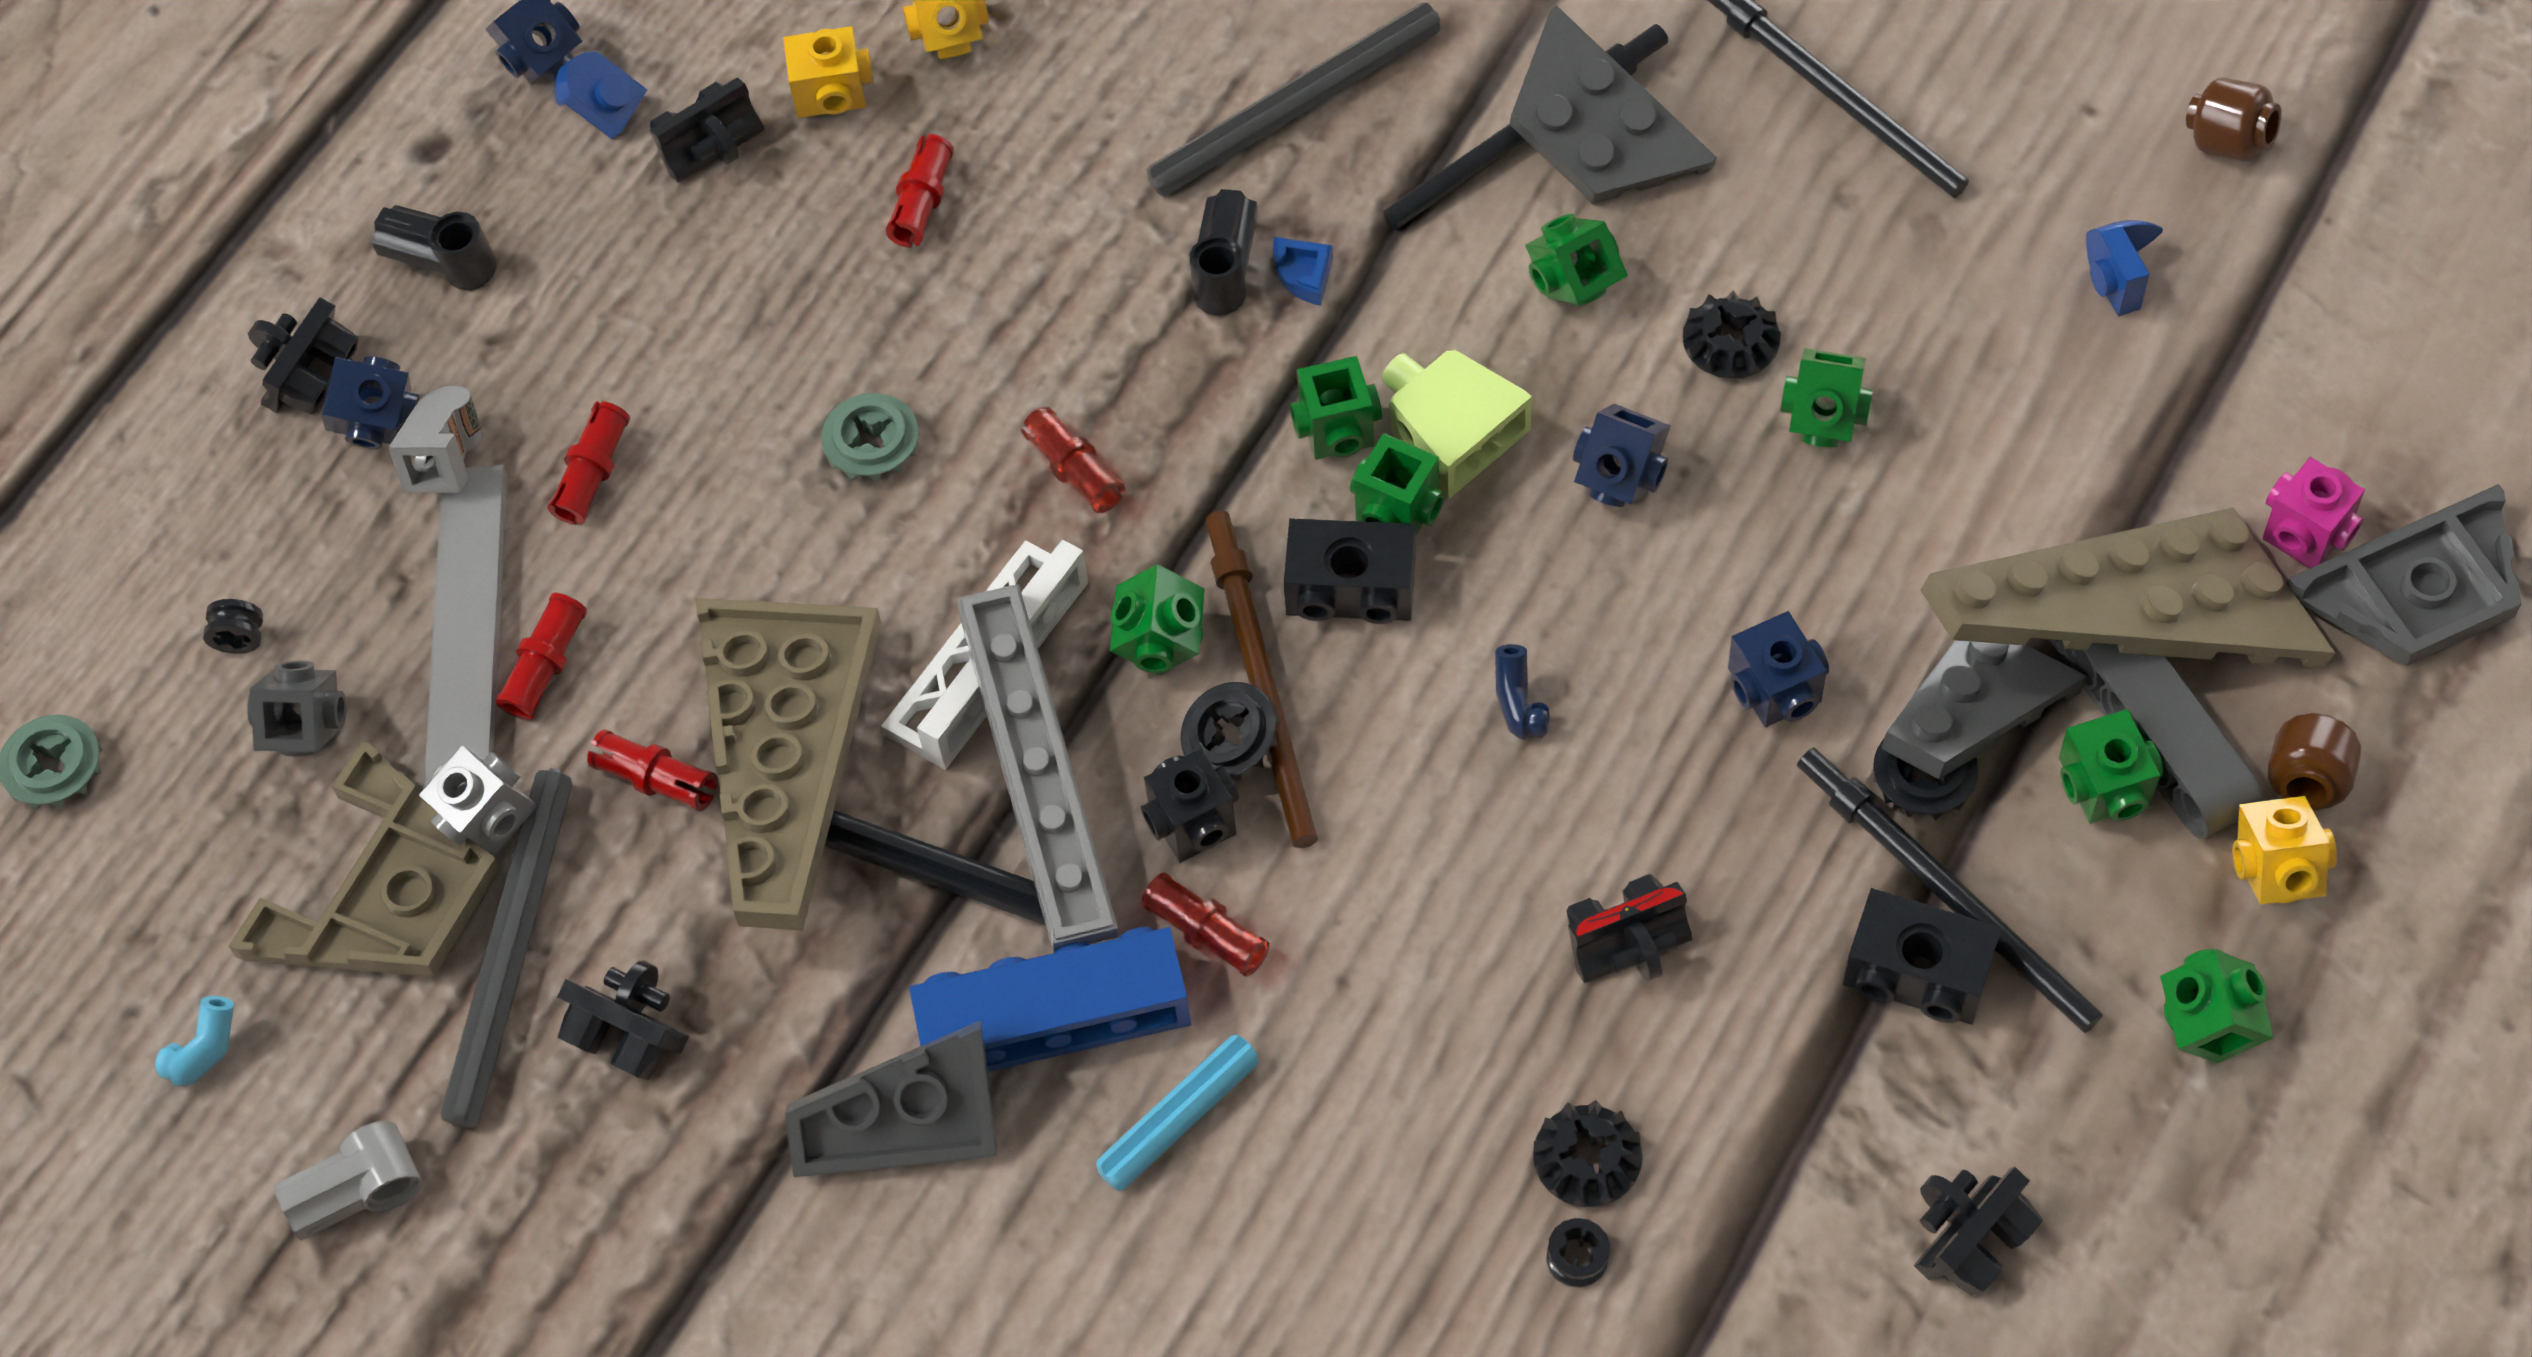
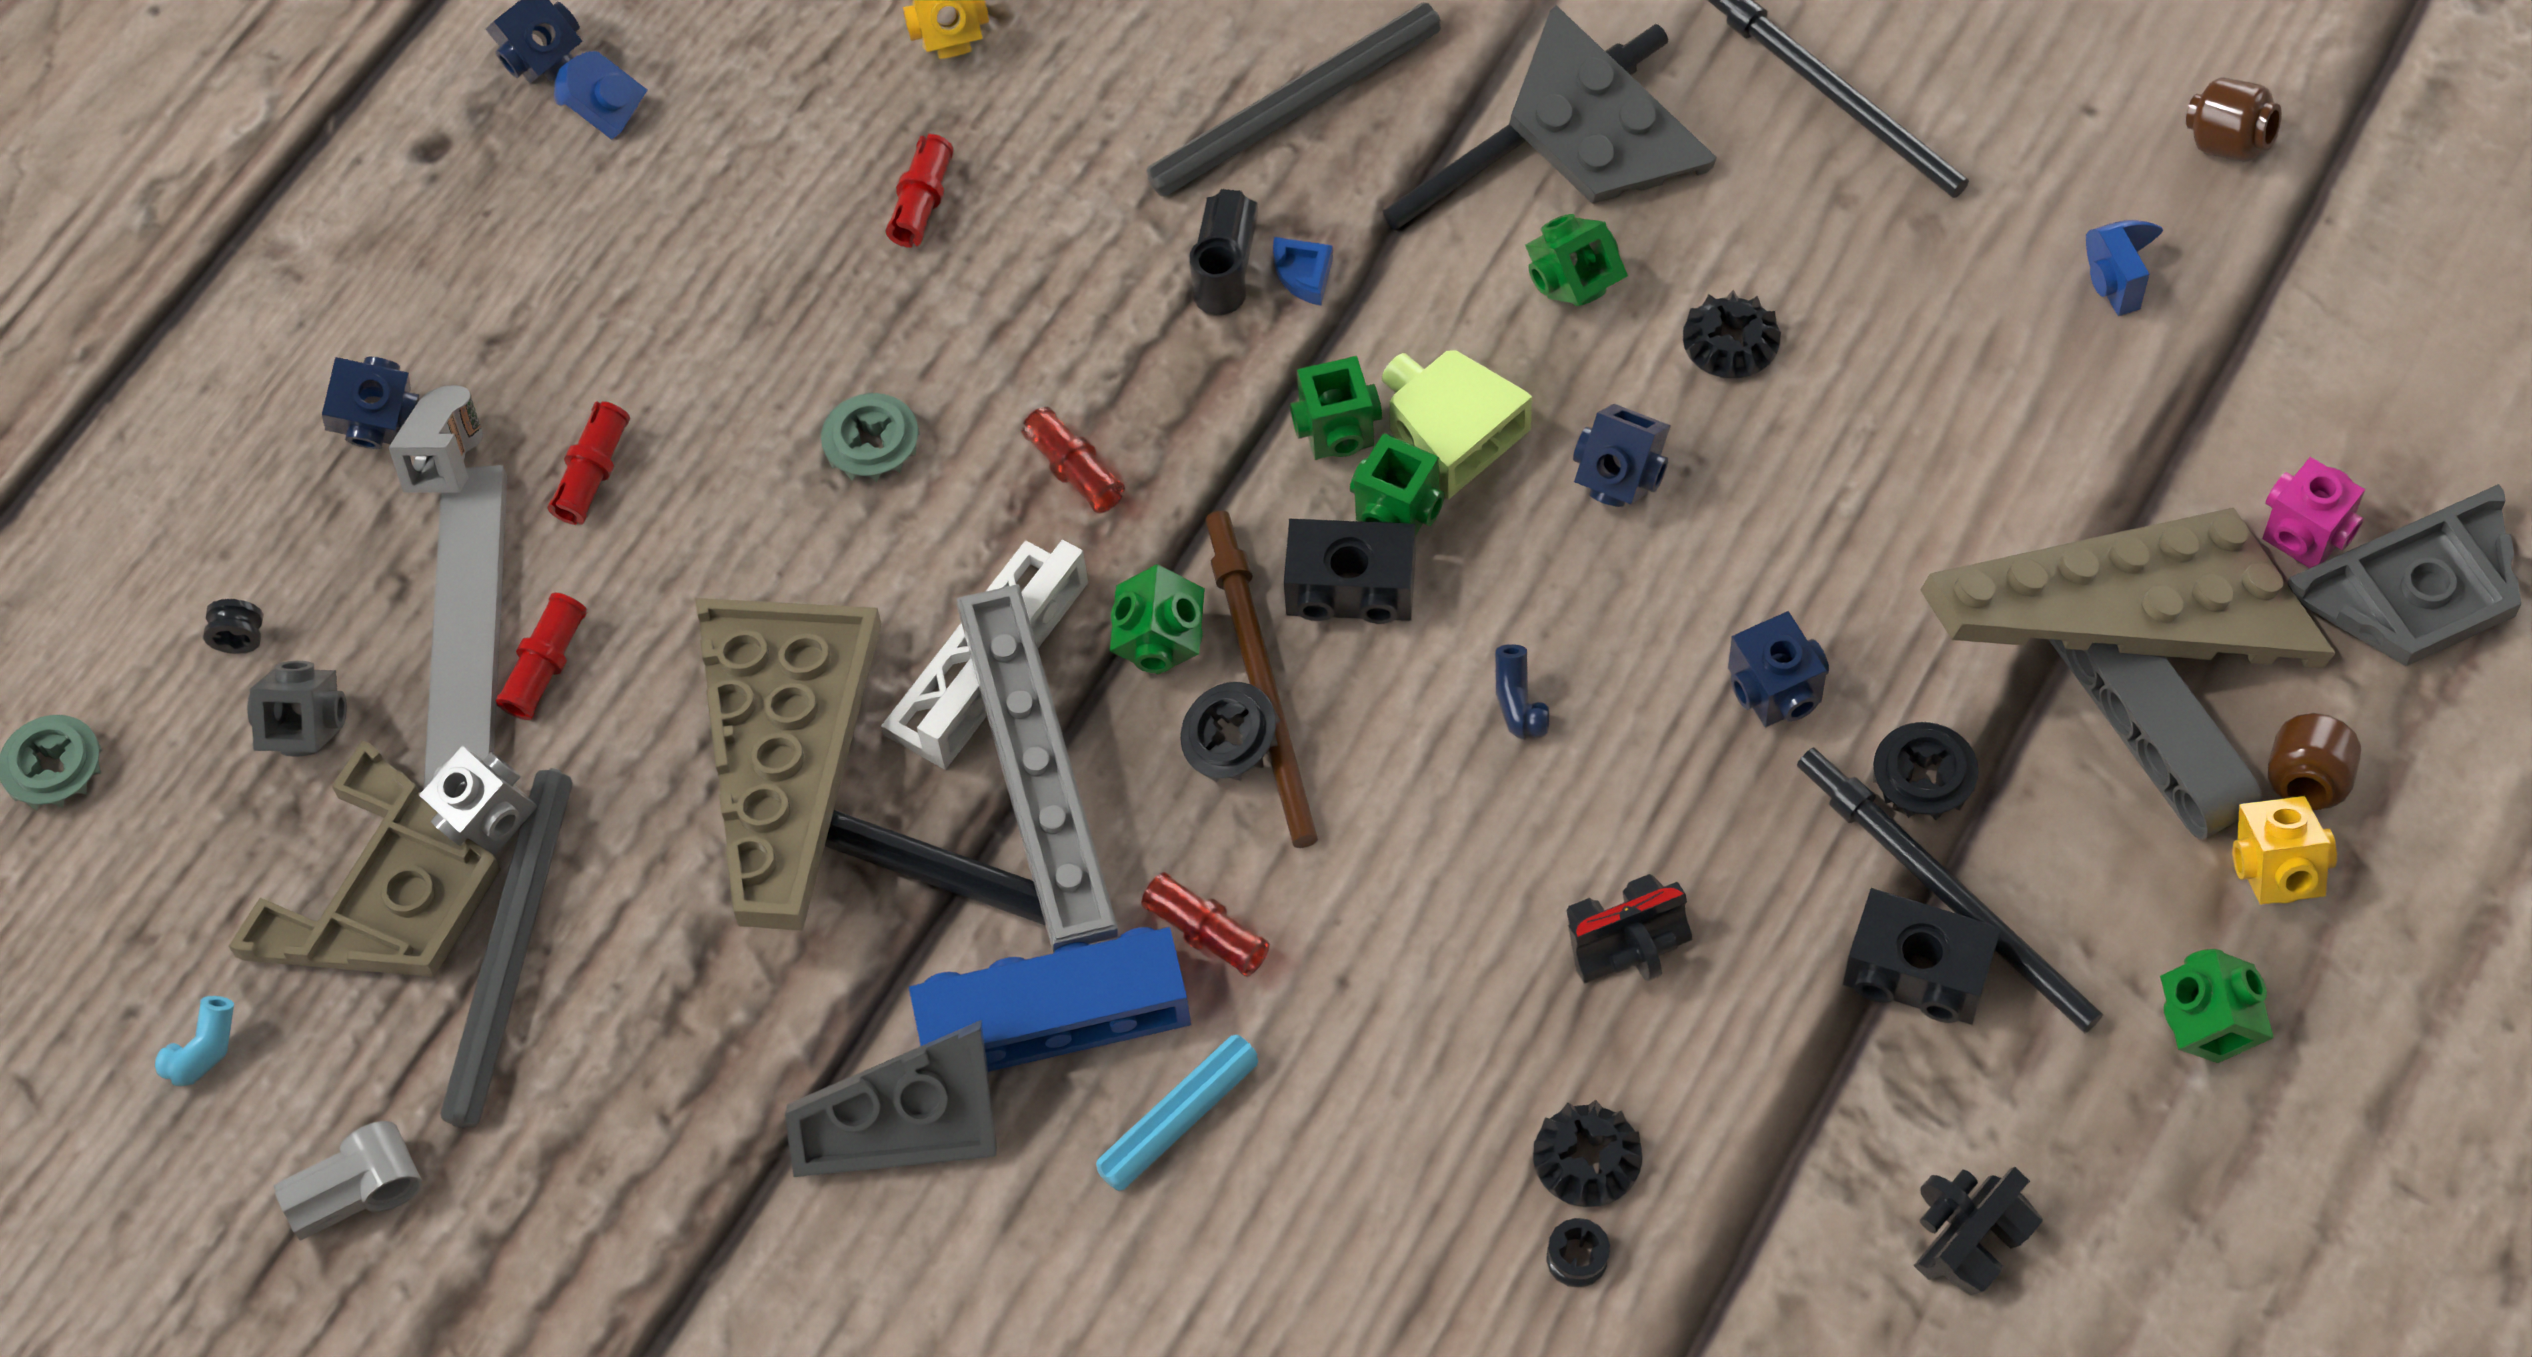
(289, 377): black hips -> none
(441, 244): black piece -> none
(644, 1036): black hips -> none
(652, 770): red pin -> none
(706, 129): black hips -> none
(827, 71): yellow brick -> none
(1190, 804): black brick -> none
(1832, 377): green brick -> none
(1974, 699): dark grey wing -> none
(2109, 767): green brick -> none

